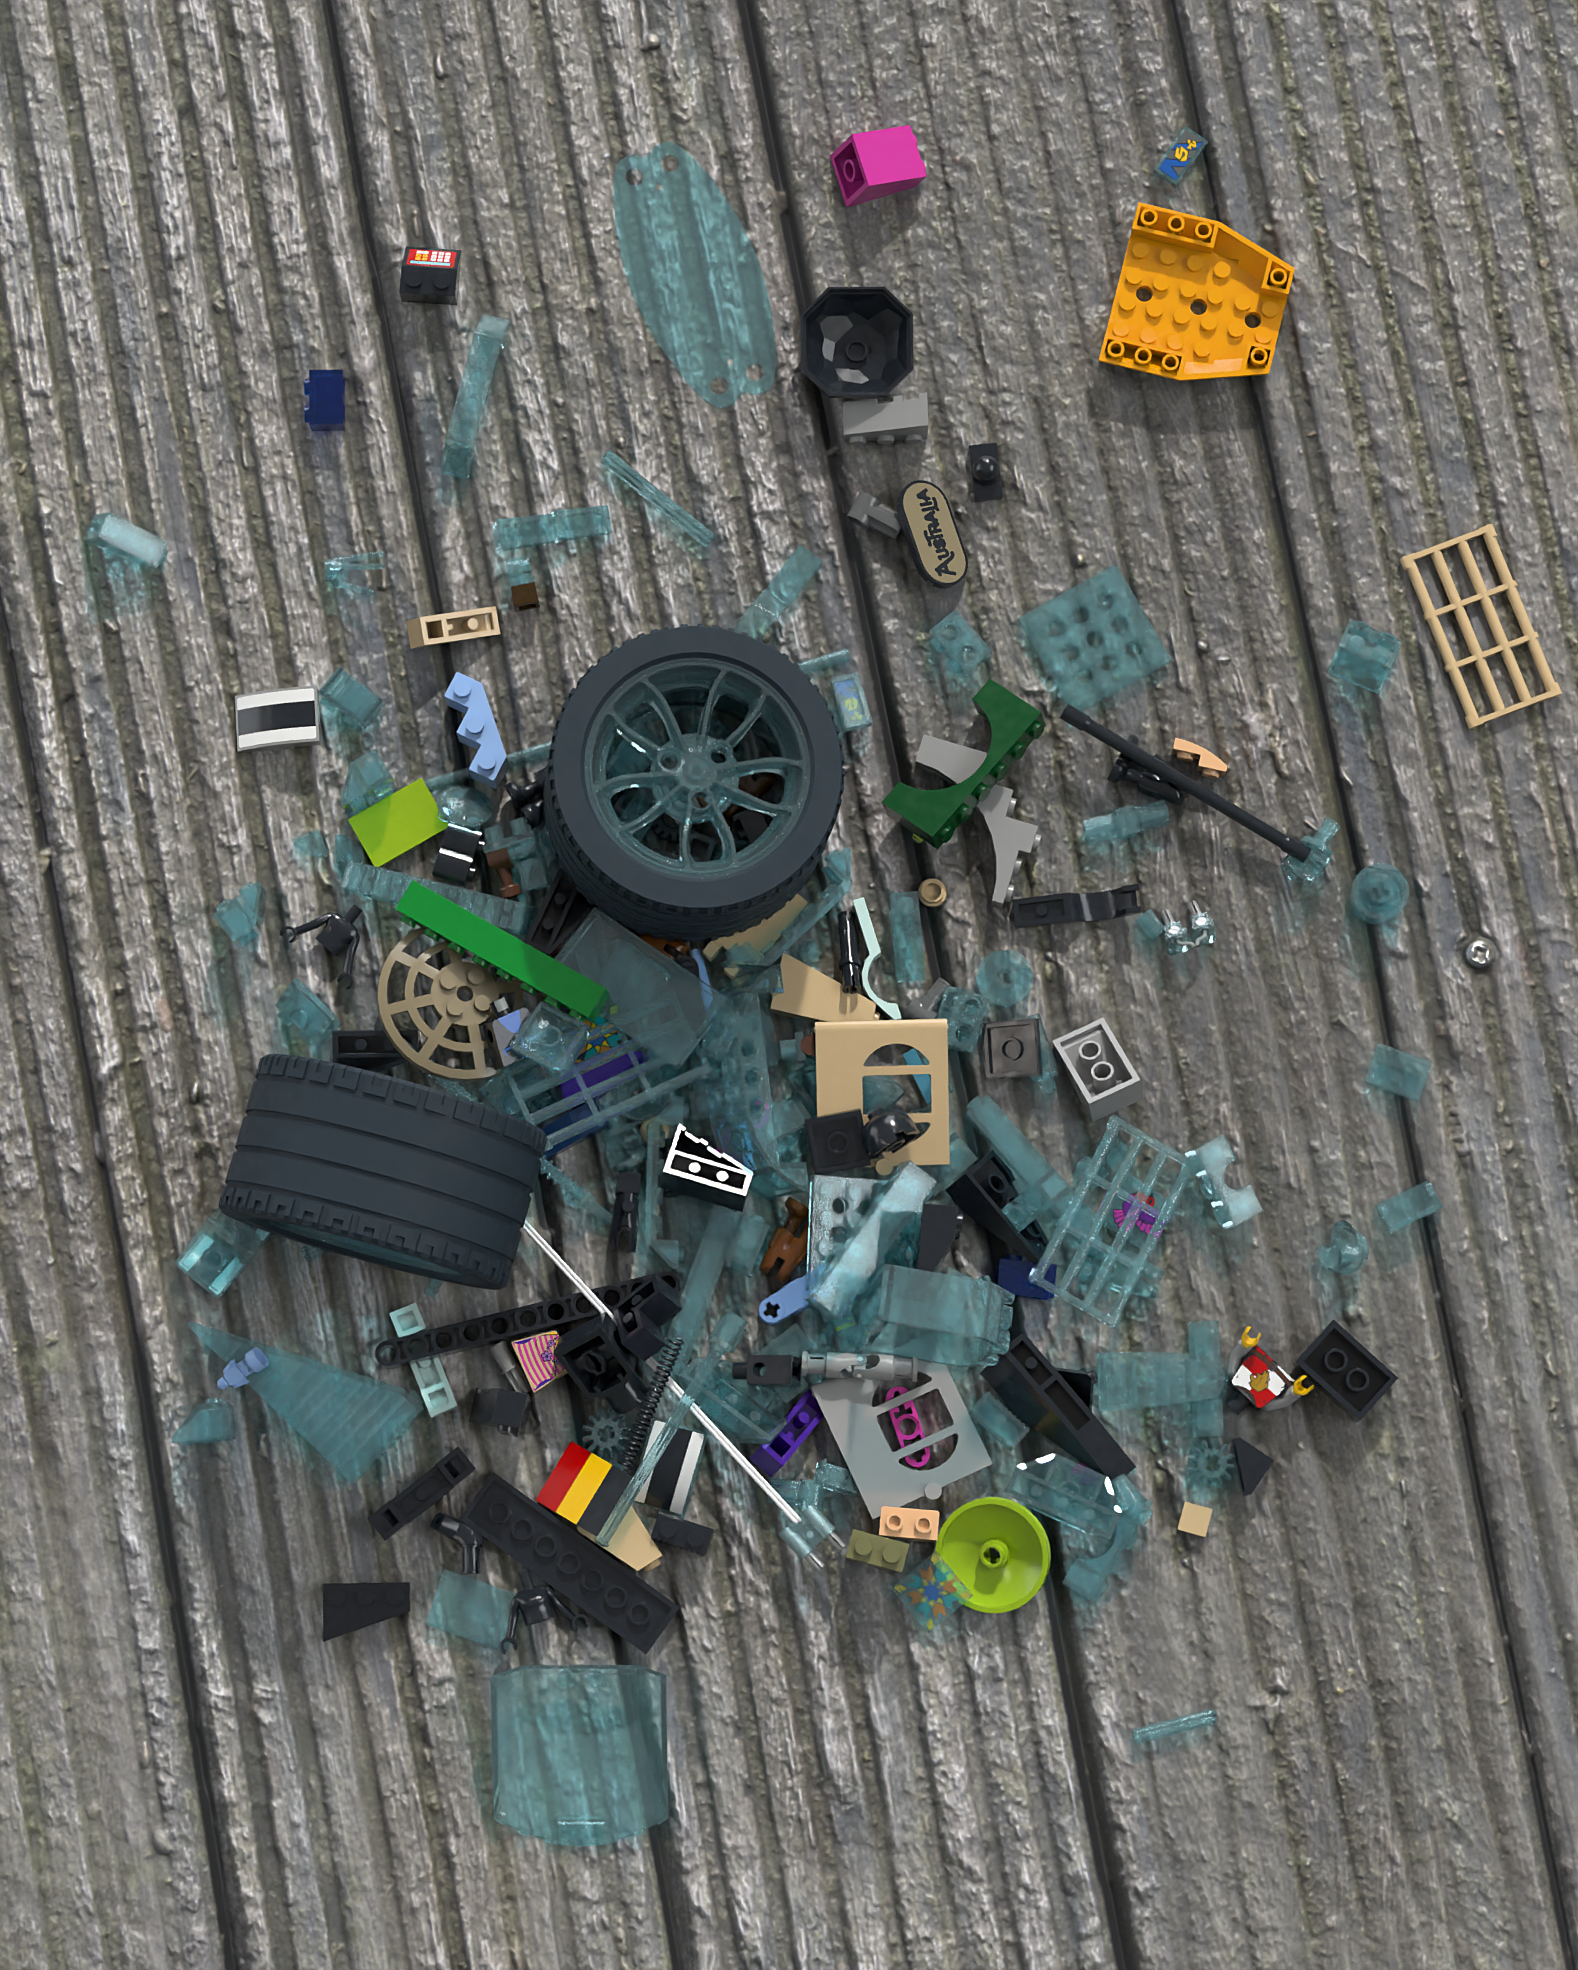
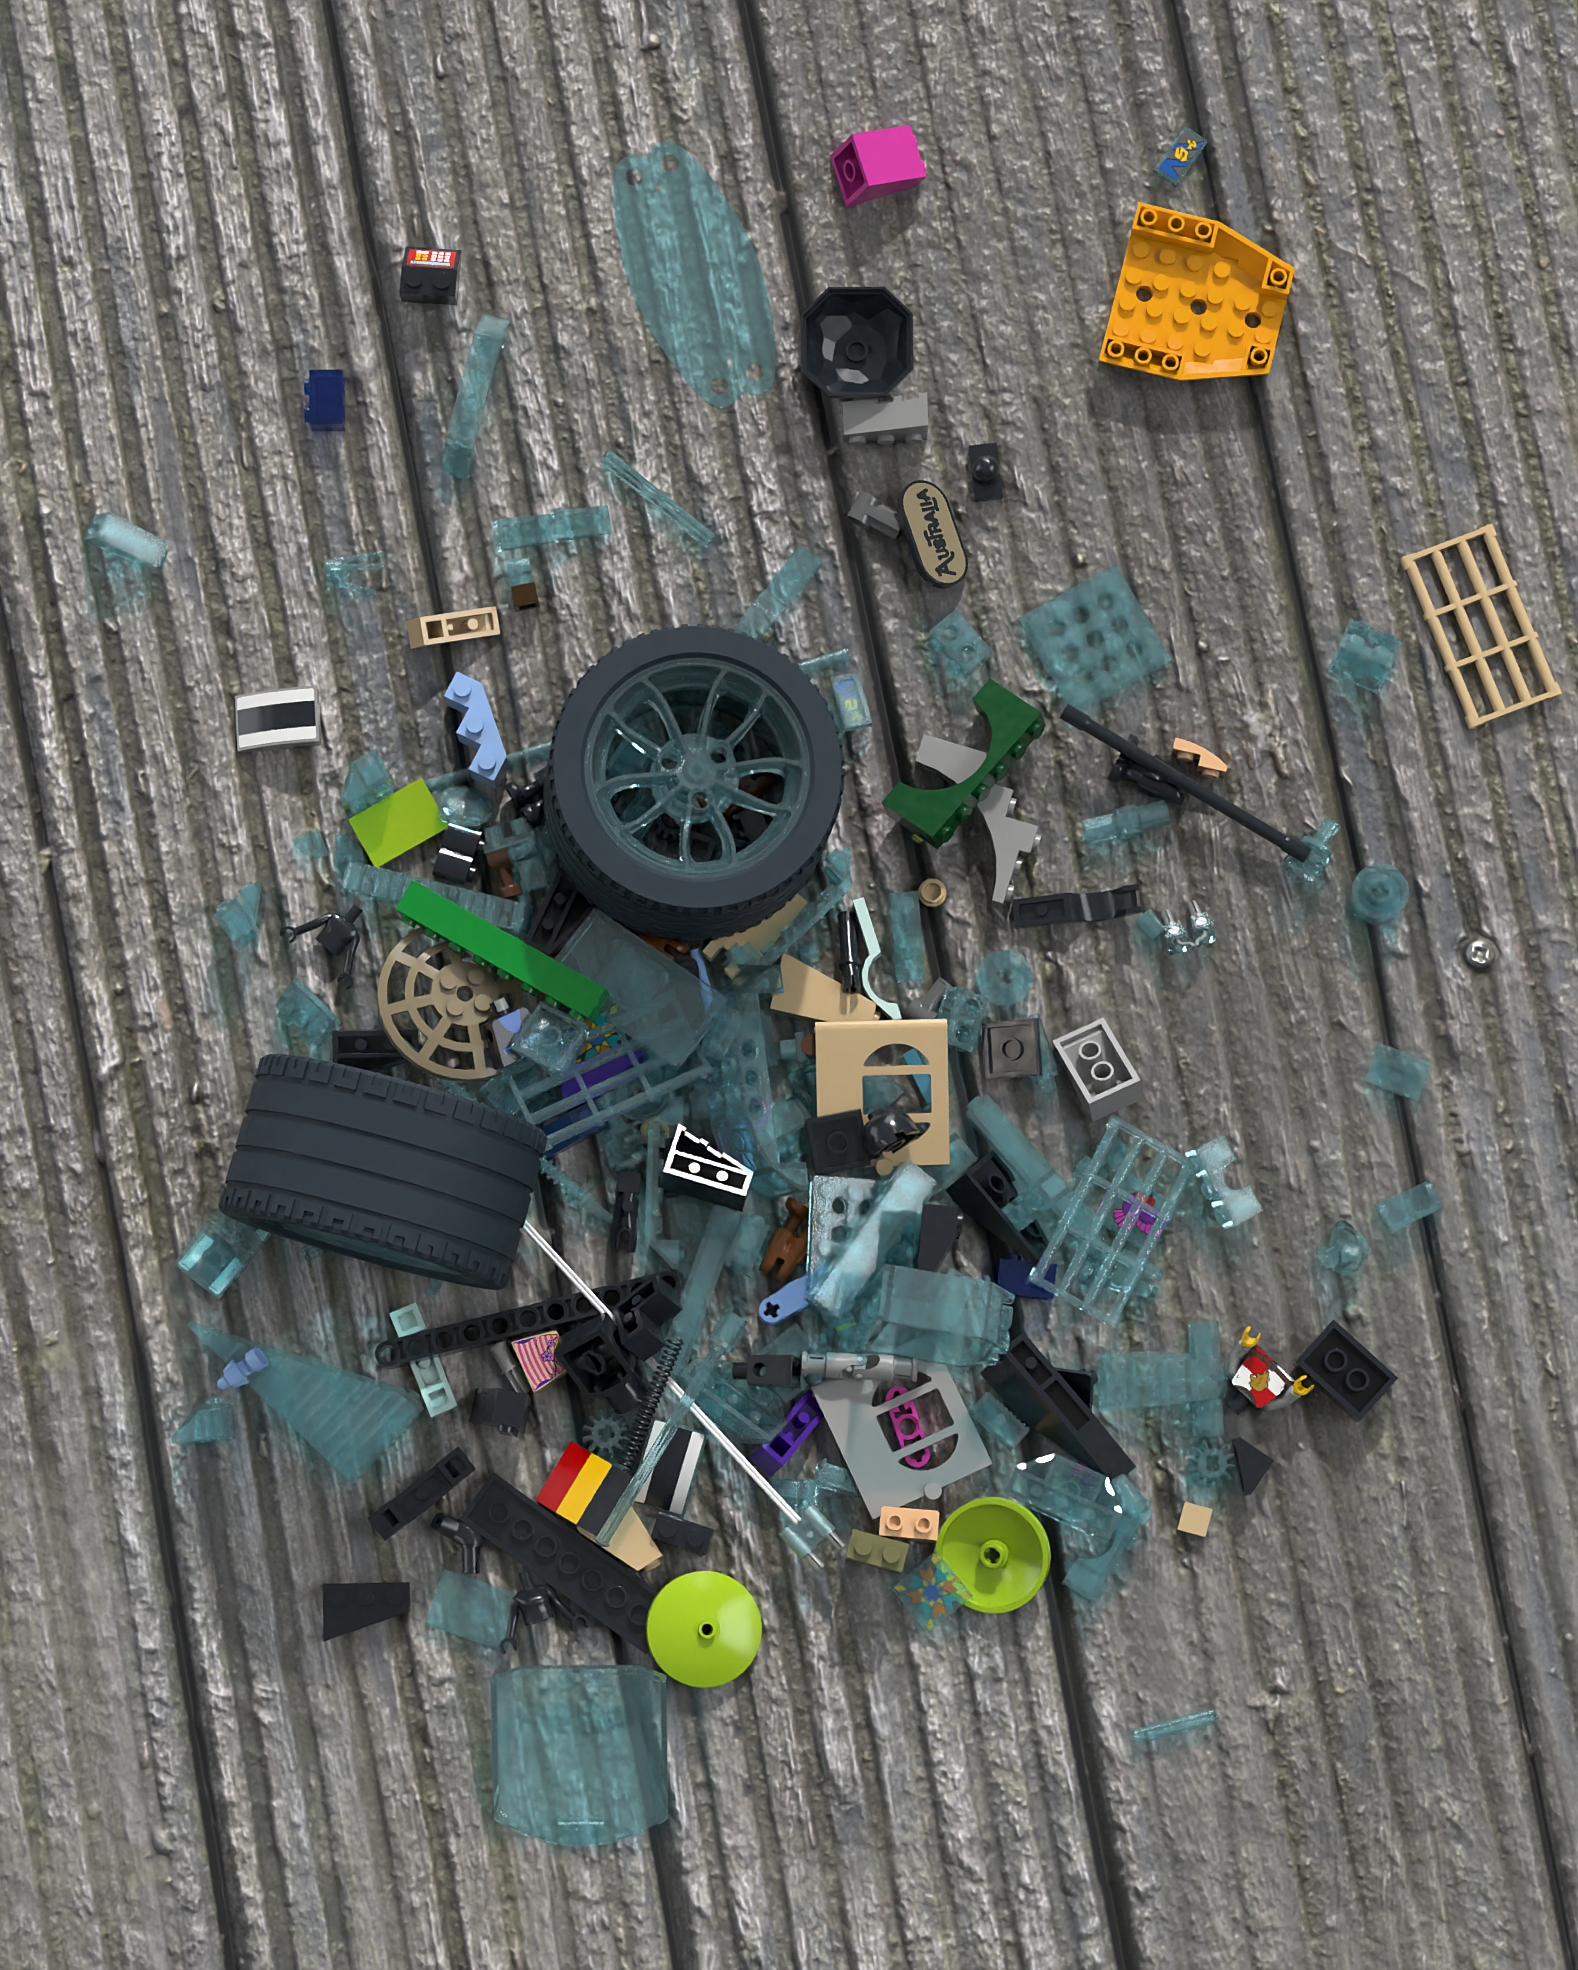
(351, 699): clear light blue brick -> none
(677, 1623): none -> lime dish

